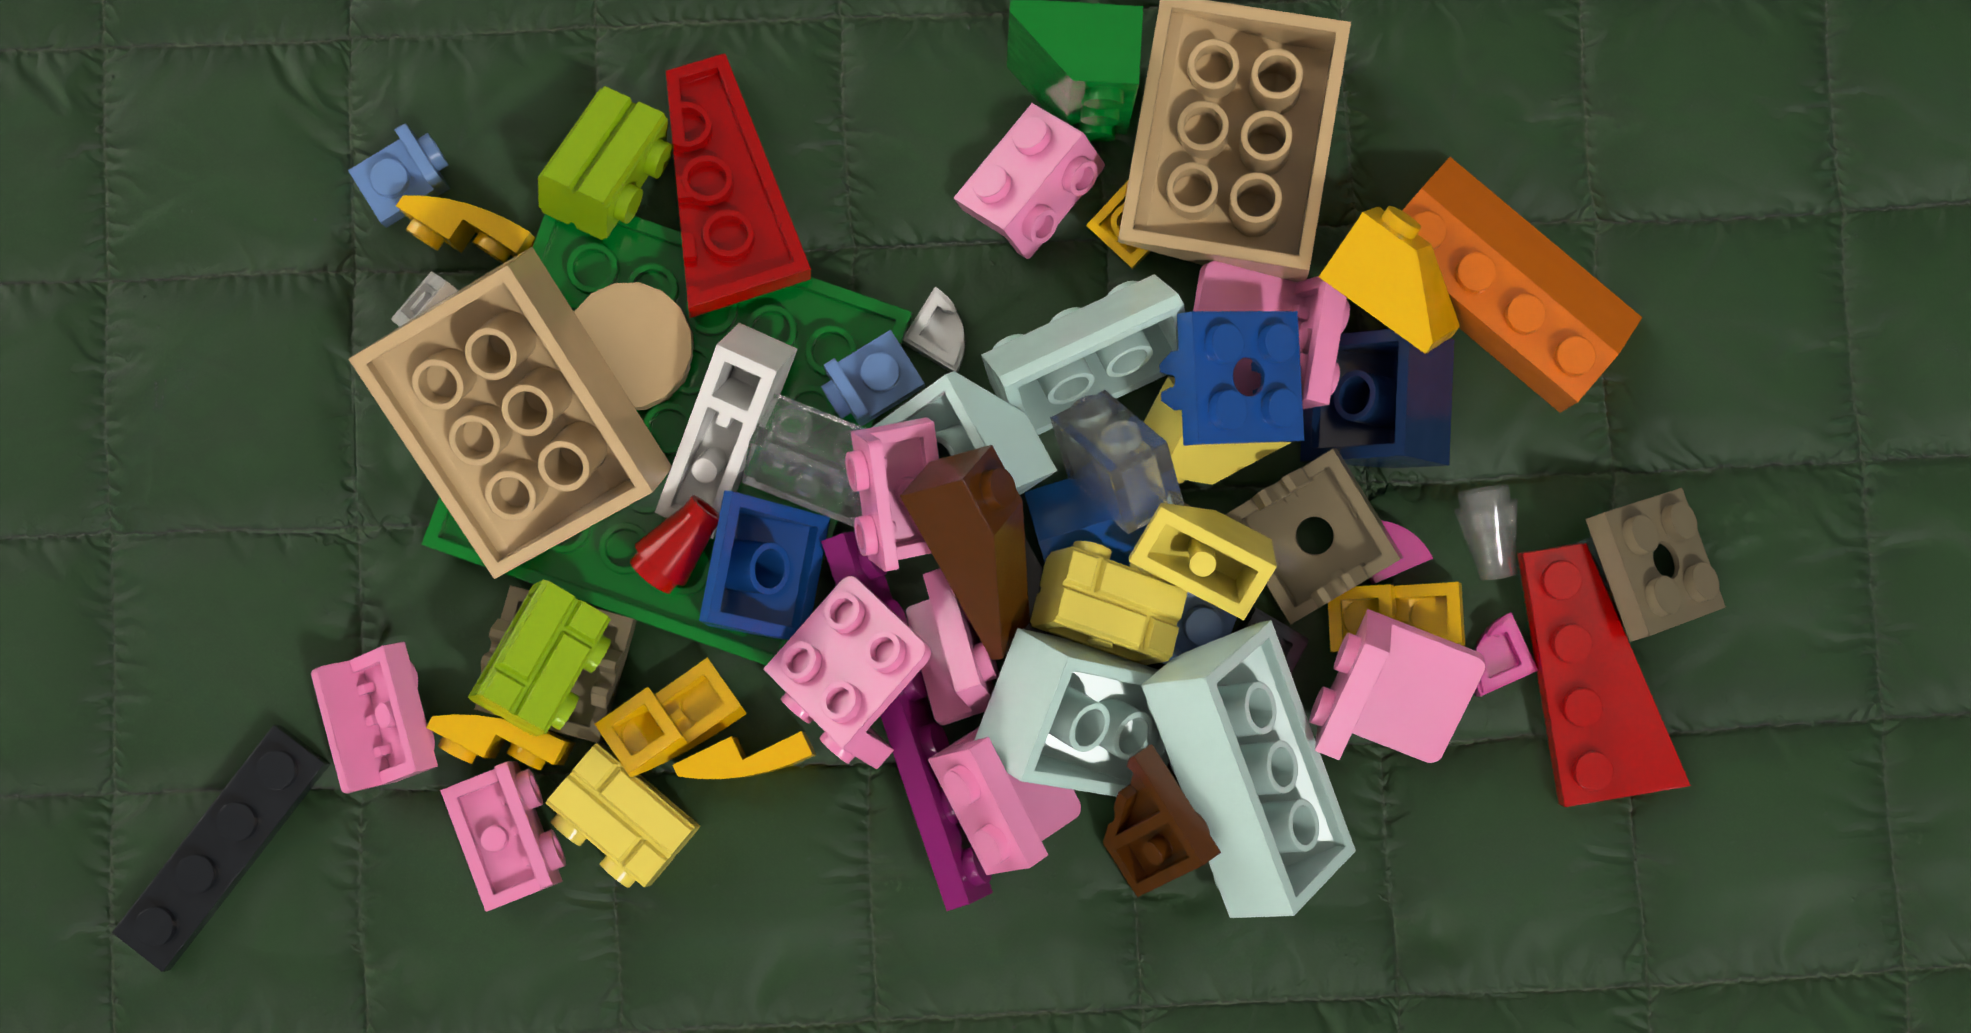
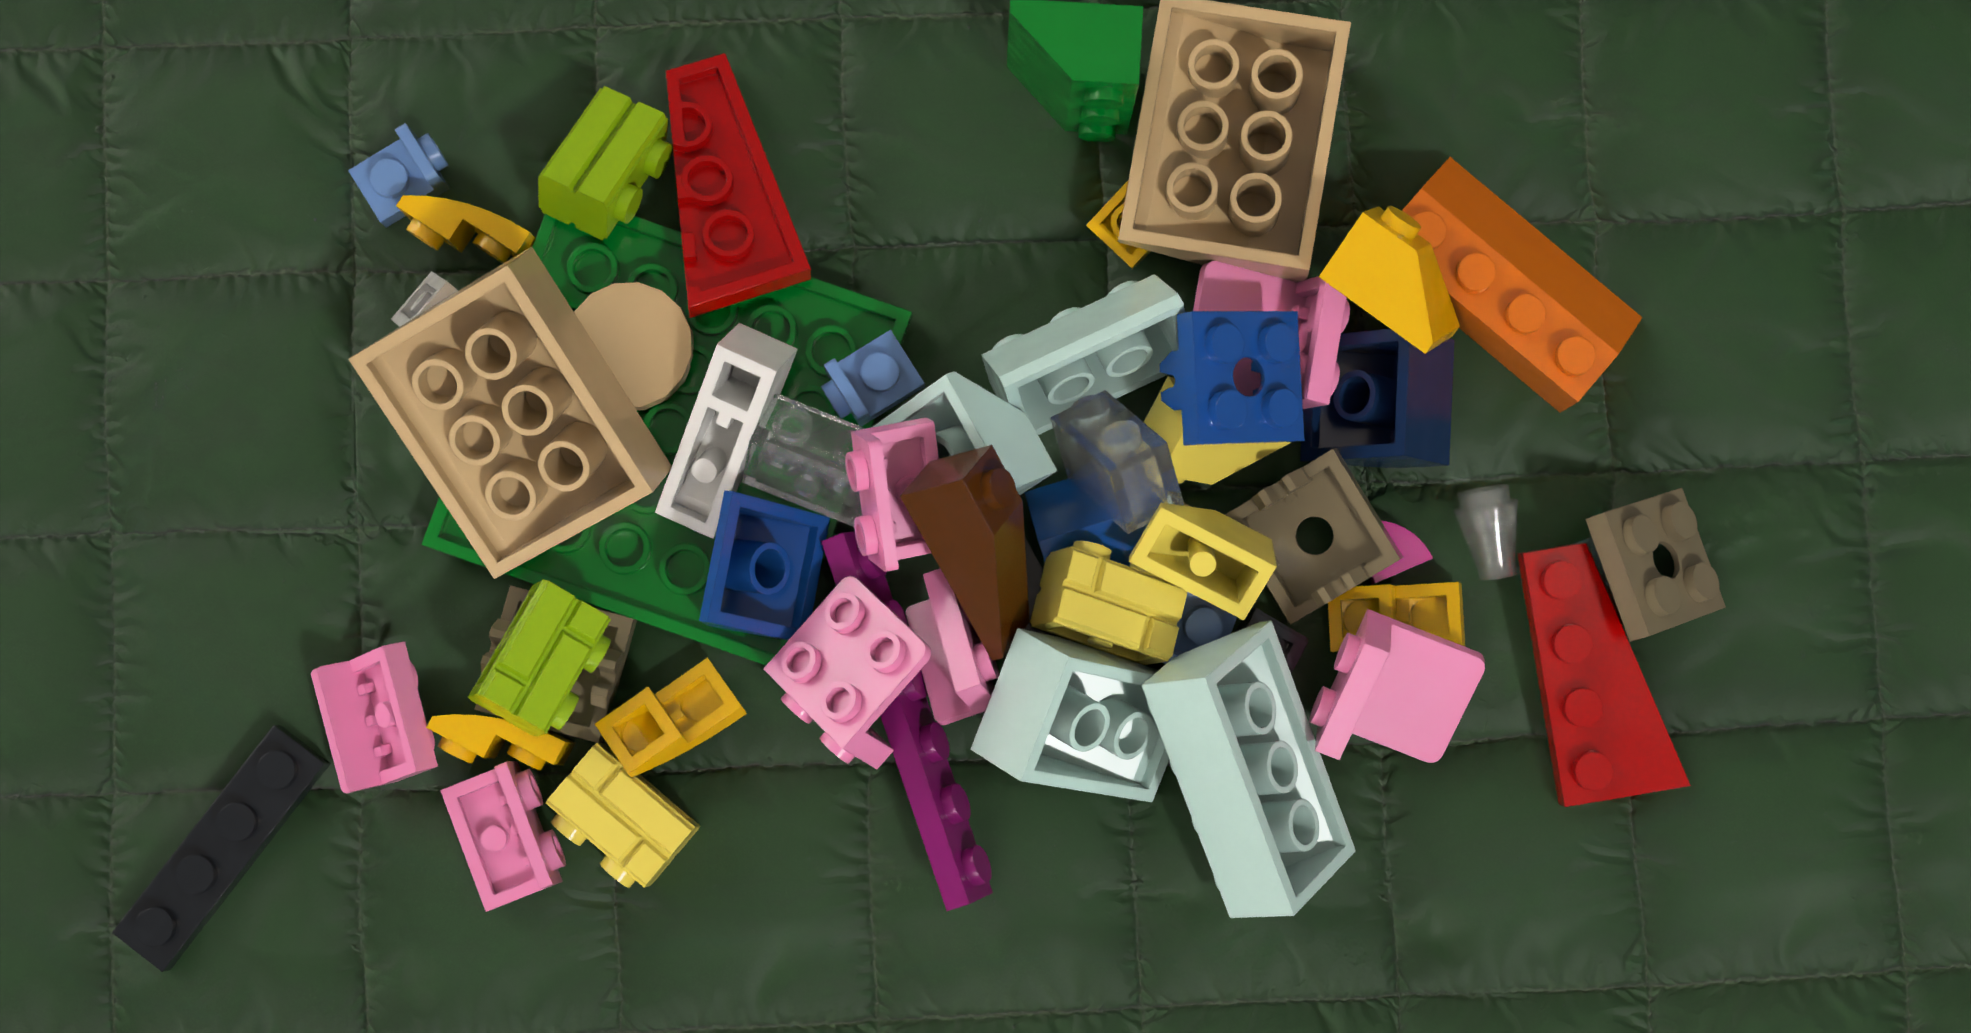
(674, 547): red cone -> none
(729, 760): yellow slope -> none
(938, 332): white tile -> none
(998, 812): bright pink bracket -> none
(1031, 179): bright pink bracket -> none
(1155, 827): reddish brown wing -> none
(1504, 655): dark pink tile -> none

